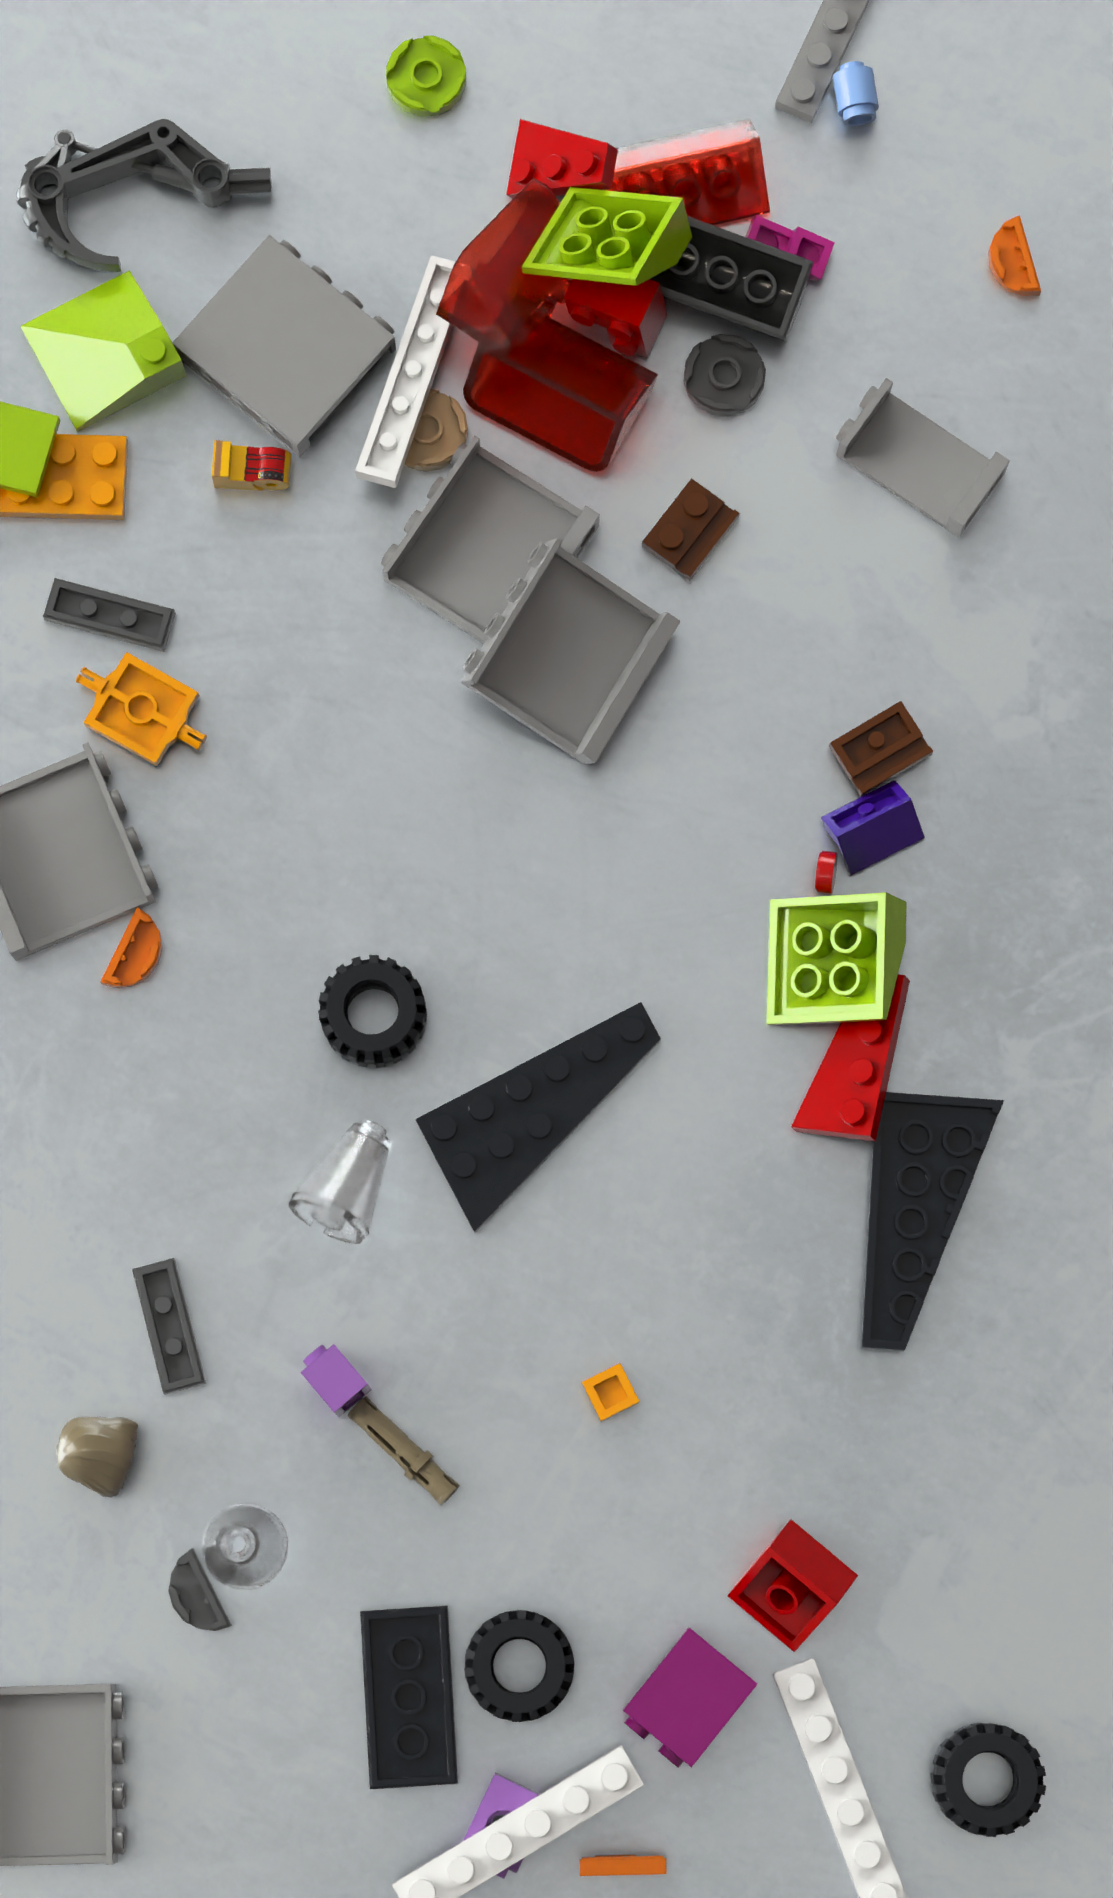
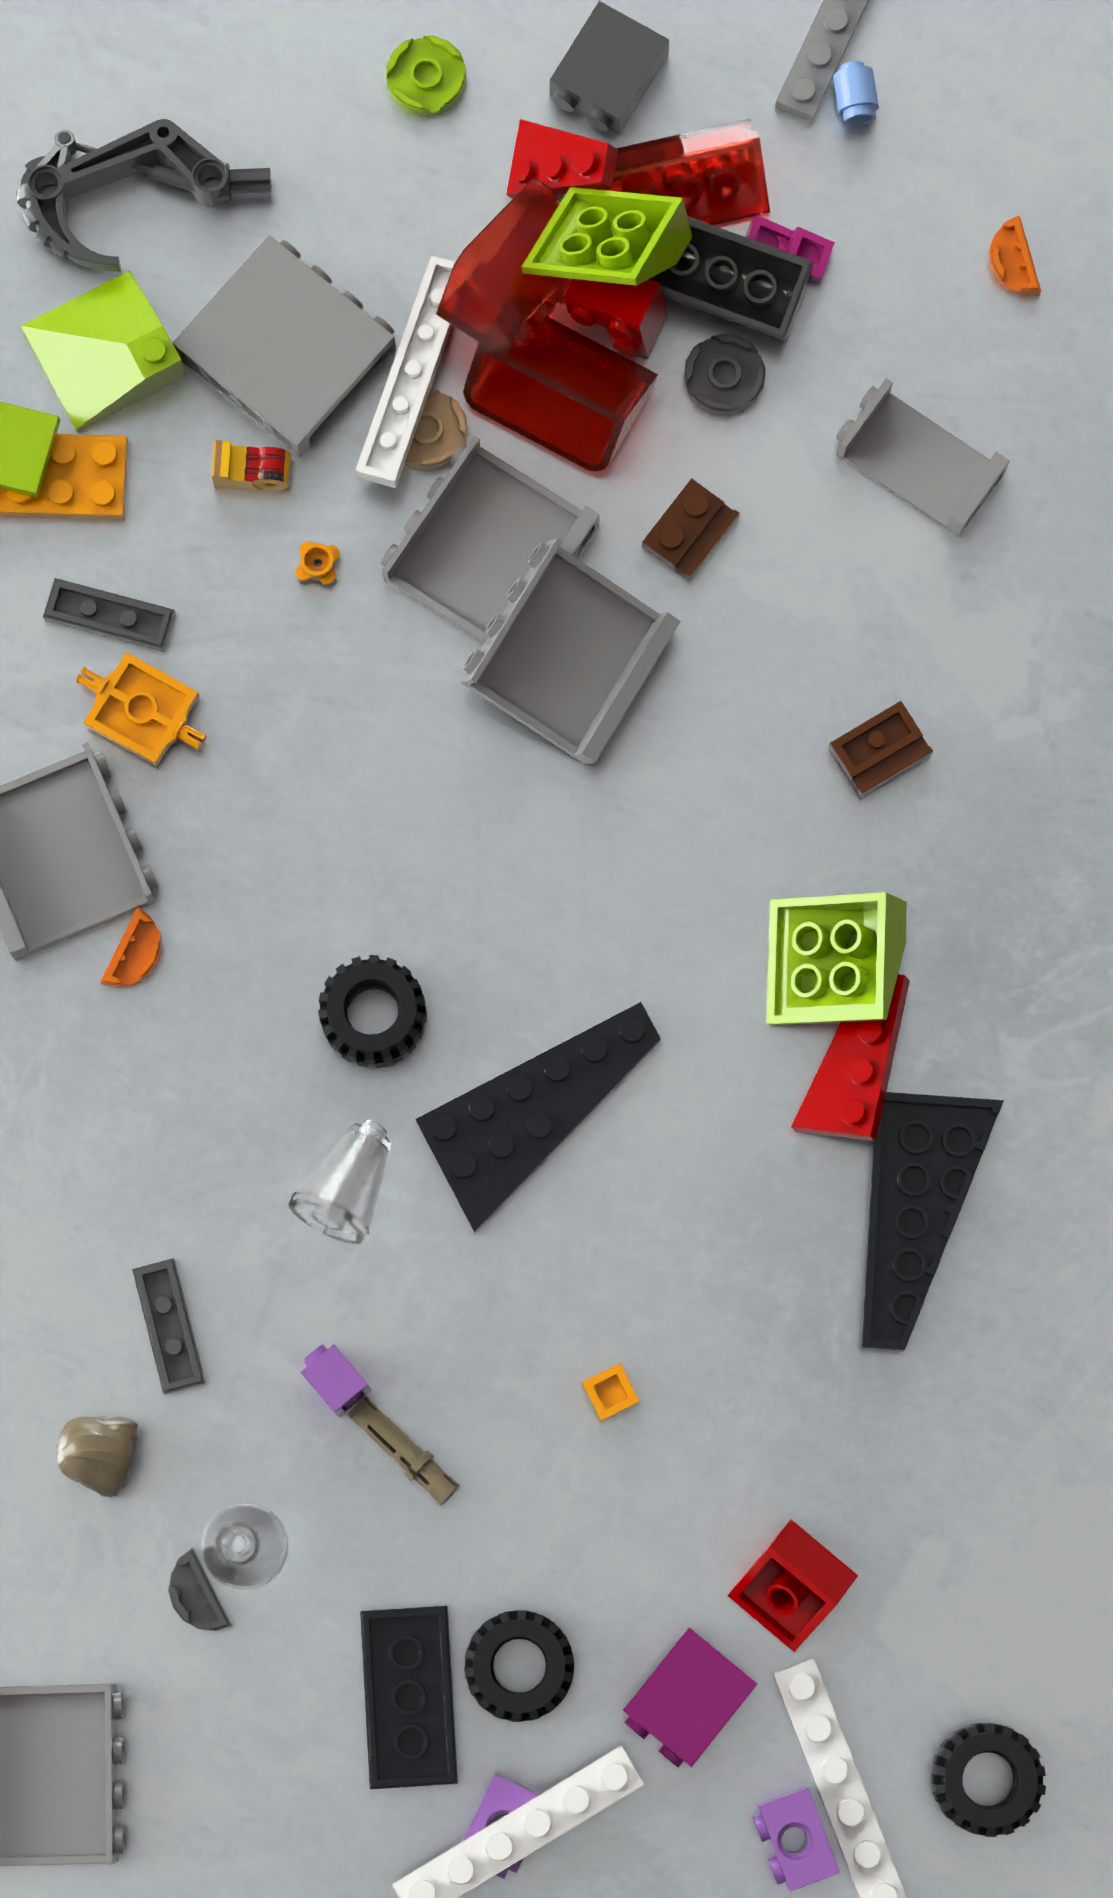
(315, 551): none -> light orange plate
(608, 68): none -> dark grey brick
(622, 1865): orange tile -> none
(815, 1859): none -> medium lavender brick
(826, 872): red tile -> none
(874, 826): dark purple panel -> none

